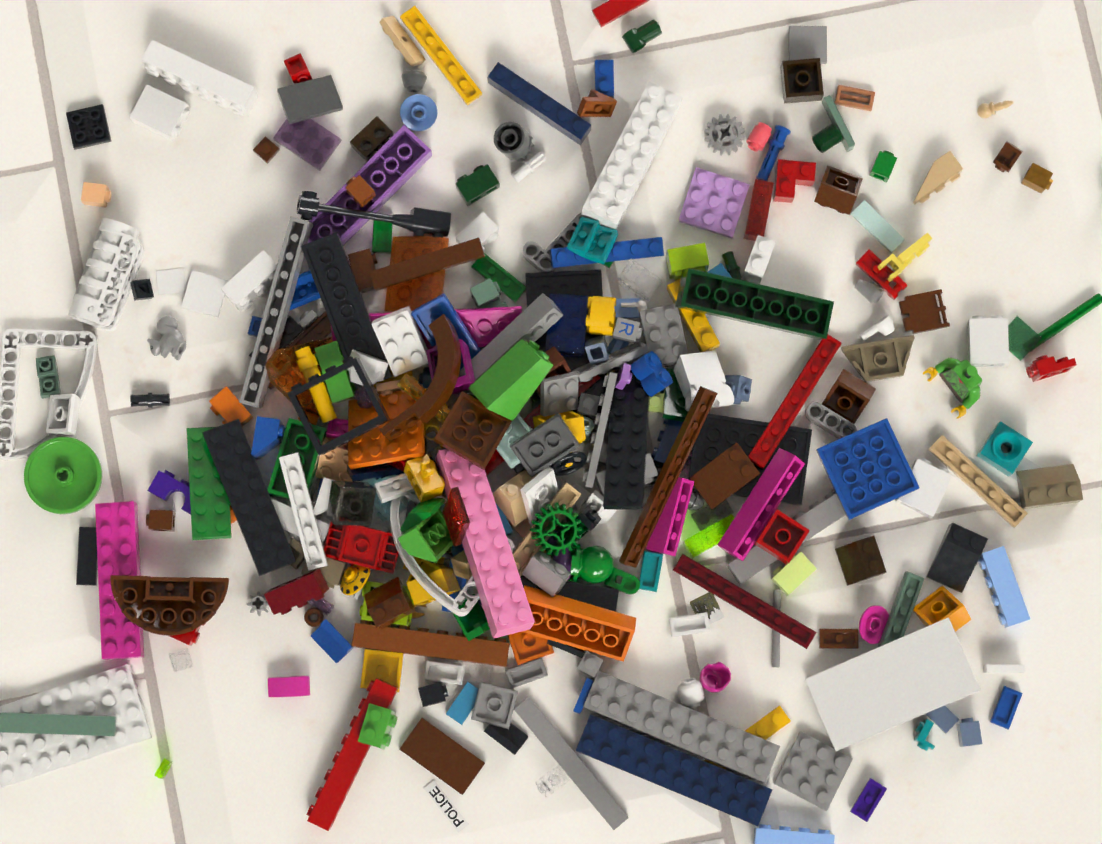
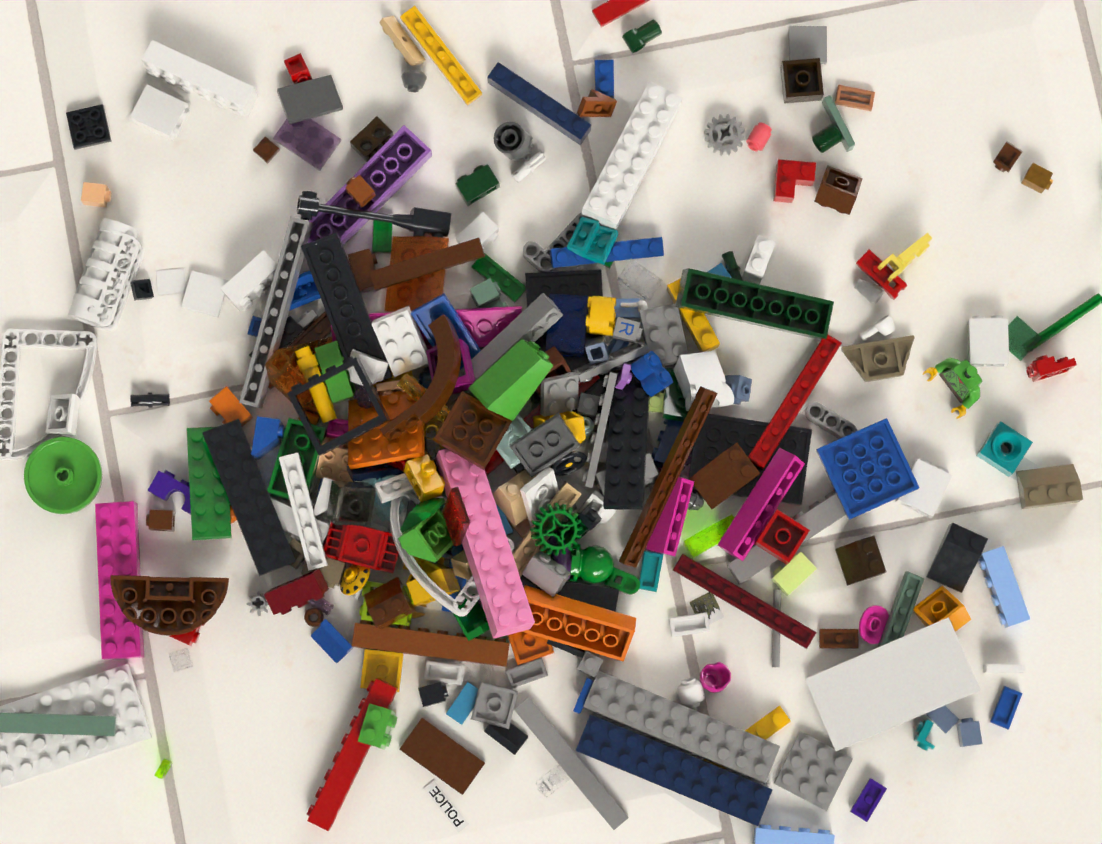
(48, 376): sand green slope -> none
(87, 557): black tile -> none
(171, 341): light grey animal -> none
(288, 686): dark pink slope -> none
(415, 104): medium blue dish -> none
(686, 257): lime brick -> none
(706, 517): clear smoke plate -> none
(714, 202): lavender plate -> none
(758, 209): clear red brick -> none
(776, 145): blue pin -> none
(848, 396): reddish brown slope -> none
(877, 226): light aqua tile -> none
(883, 166): green brick -> none
(923, 312): reddish brown plate -> none
(941, 172): tan slope -> none
(978, 481): tan plate -> none
(986, 110): tan bar -> none

